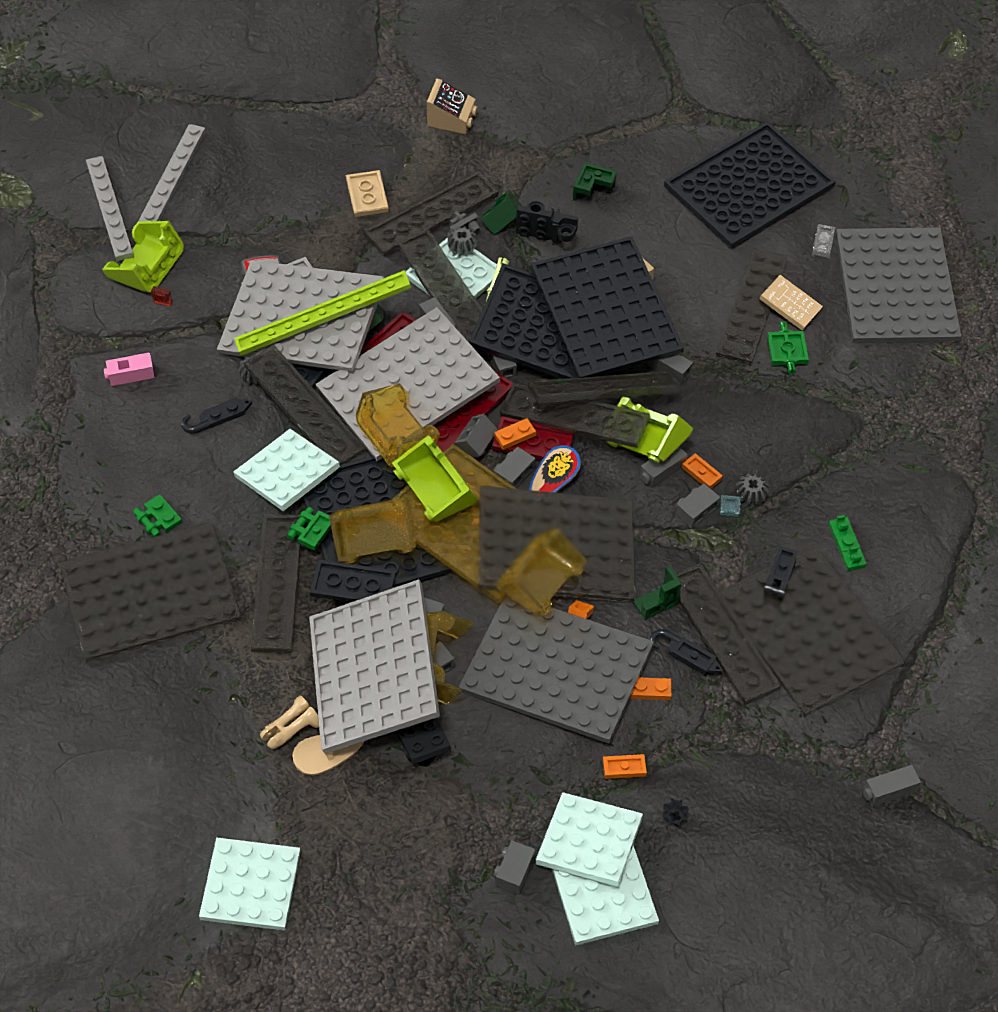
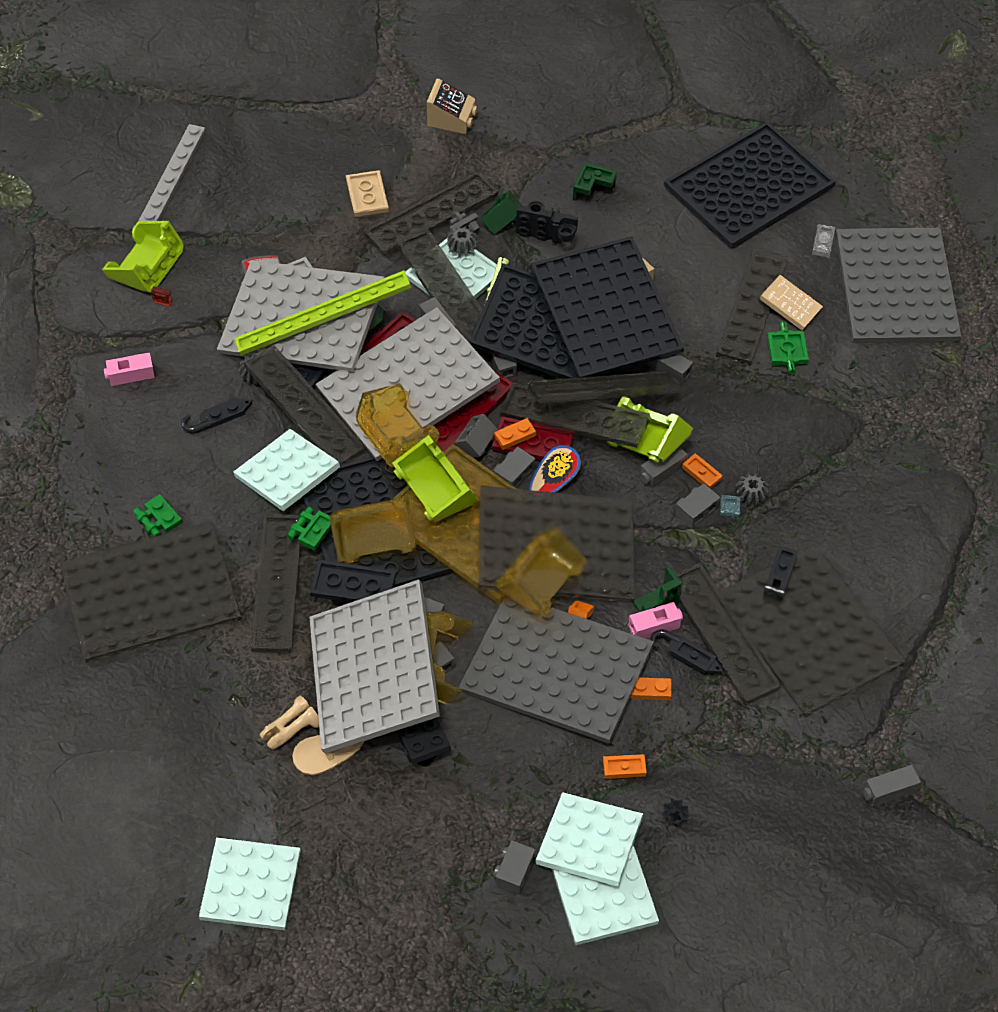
(109, 208): light grey plate -> none
(654, 619): none -> bright pink brick
(847, 543): green plate -> none

